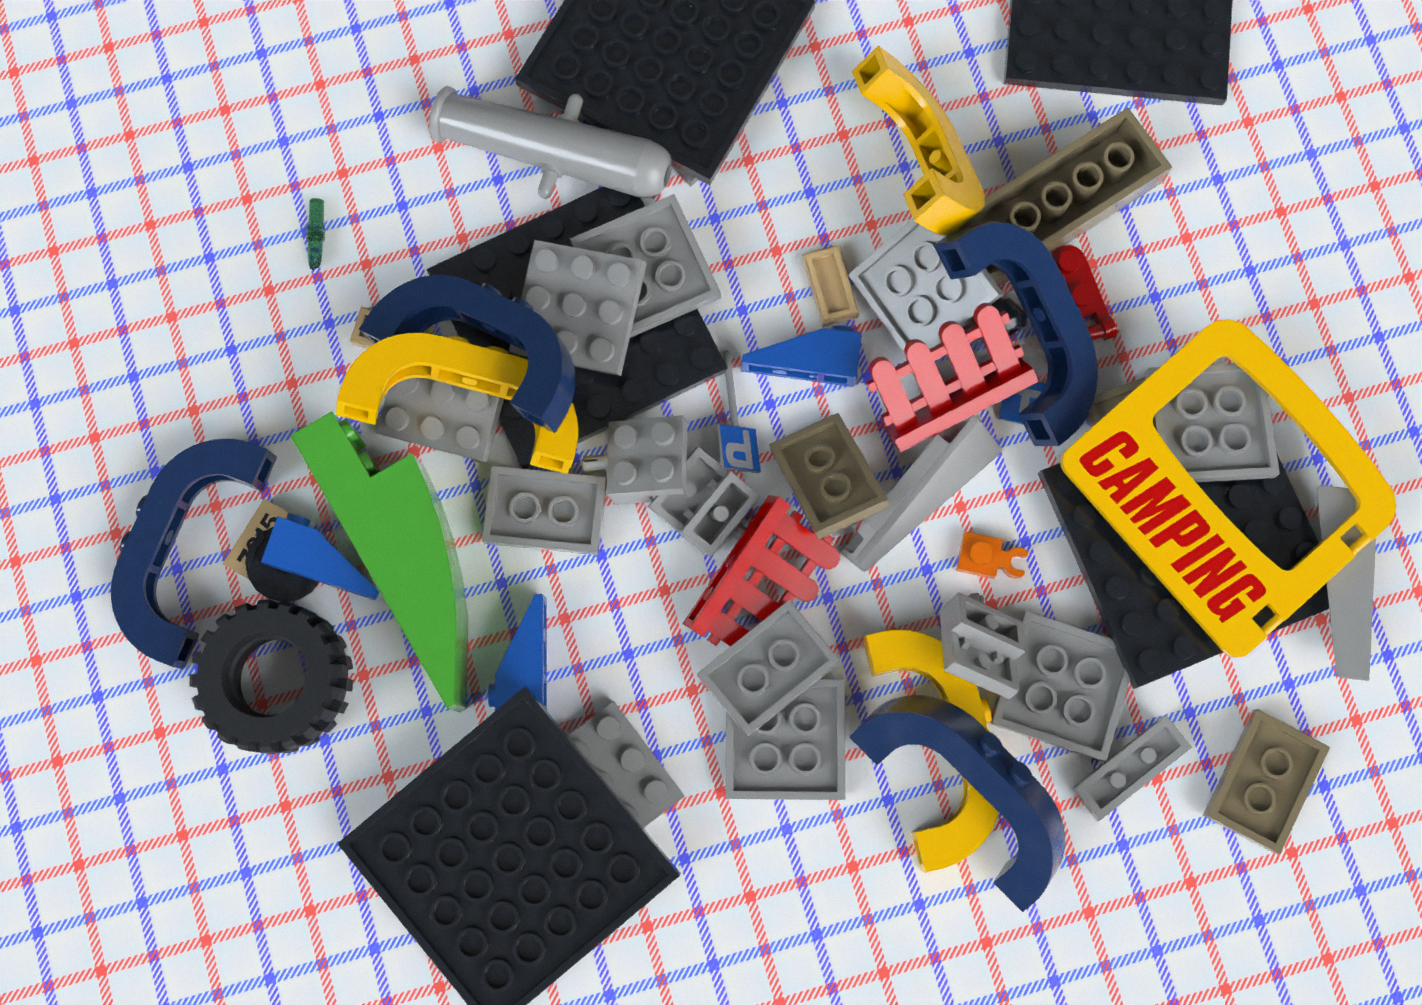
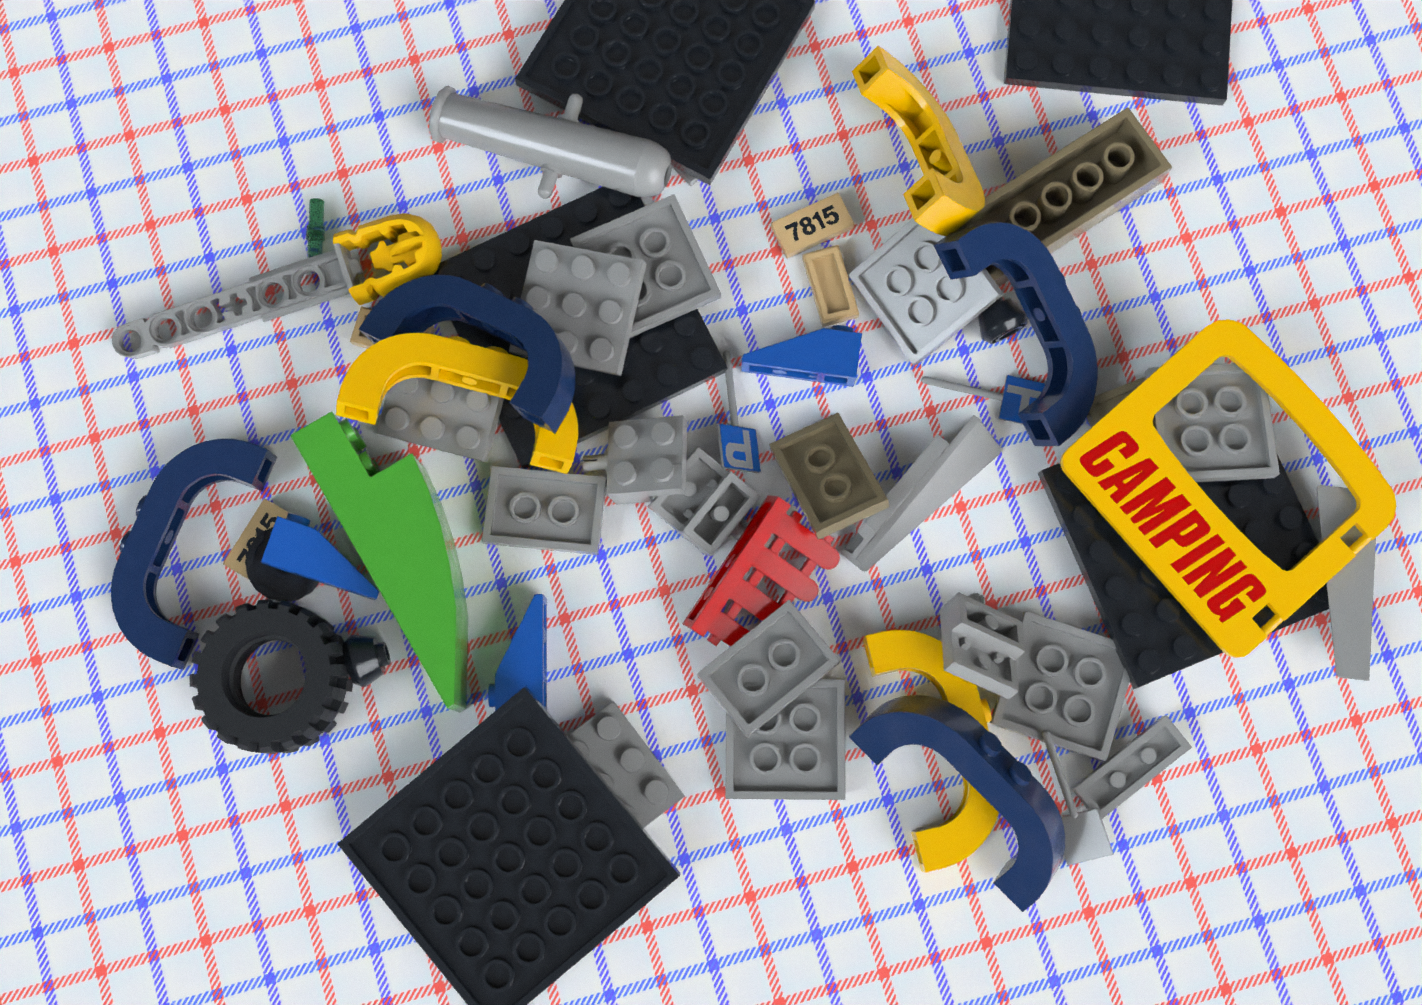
(365, 658): none -> black cone
(413, 242): none -> light grey piece
(812, 225): none -> tan tile
(960, 397): fence -> none
(983, 556): orange plate -> none
(1083, 830): none -> light grey piece
(1084, 290): red plate -> none
(1266, 781): dark tan plate -> none

